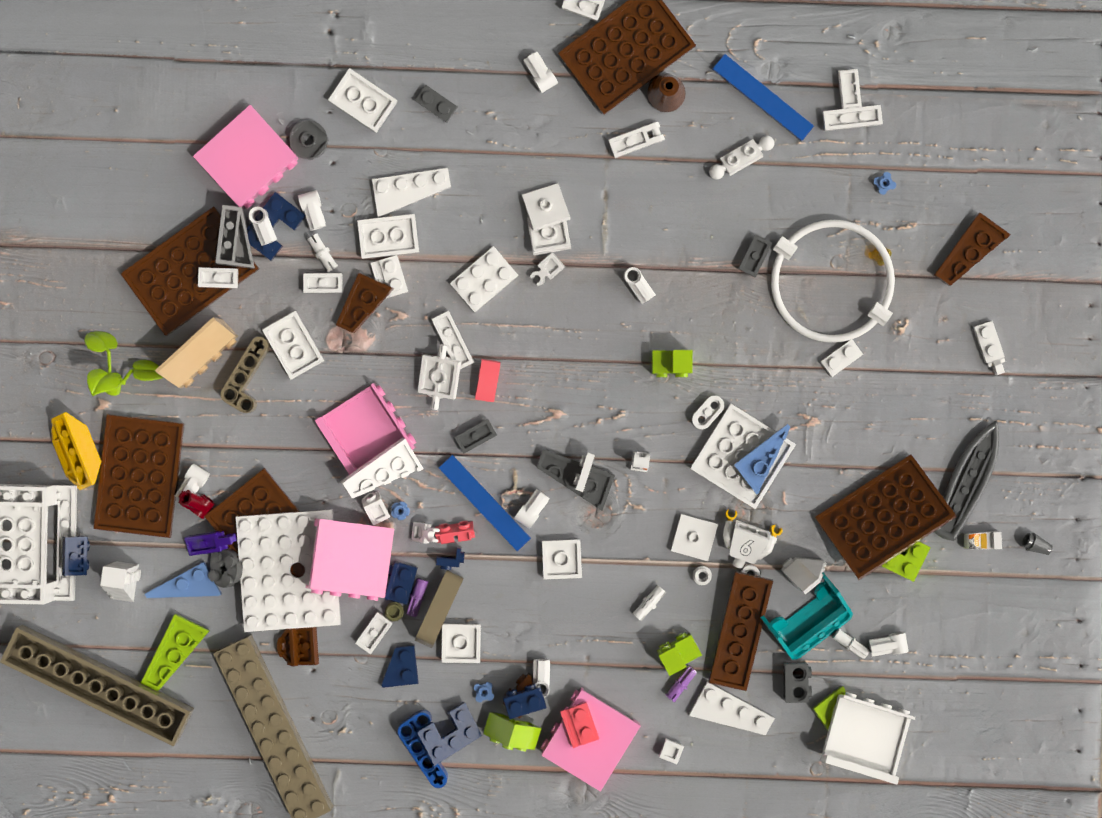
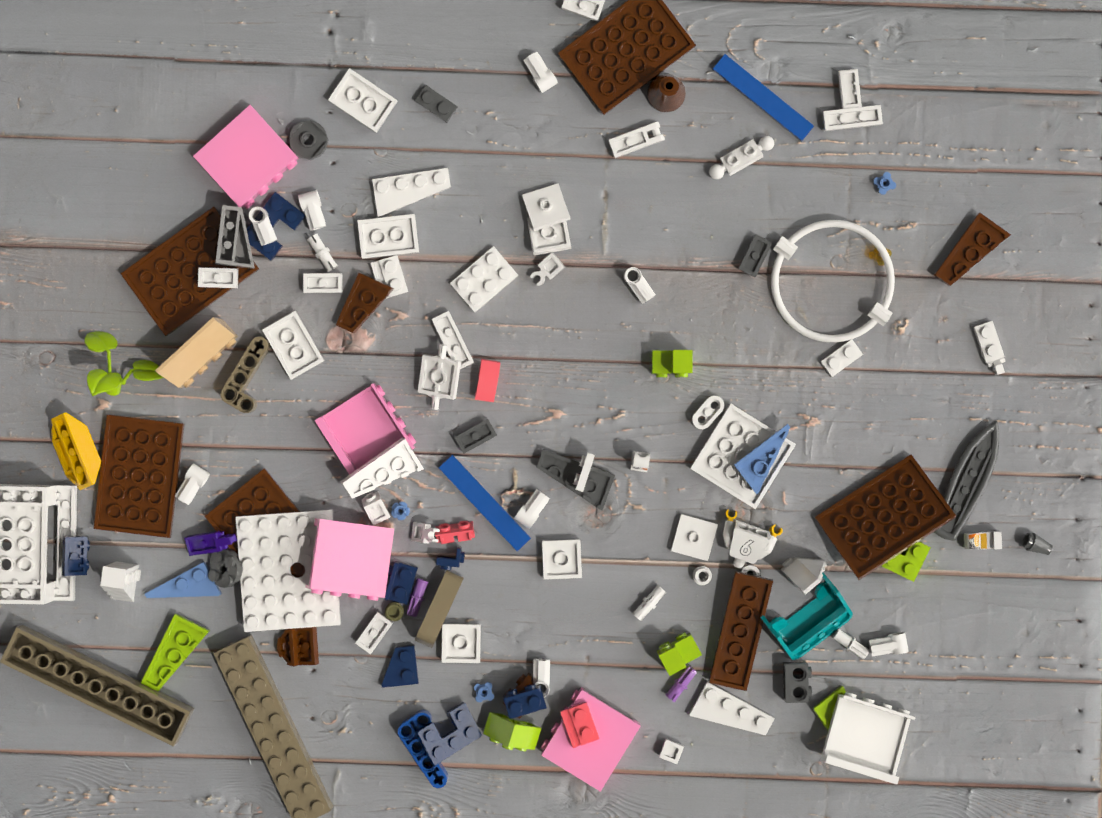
(198, 504): dark red piece -> none

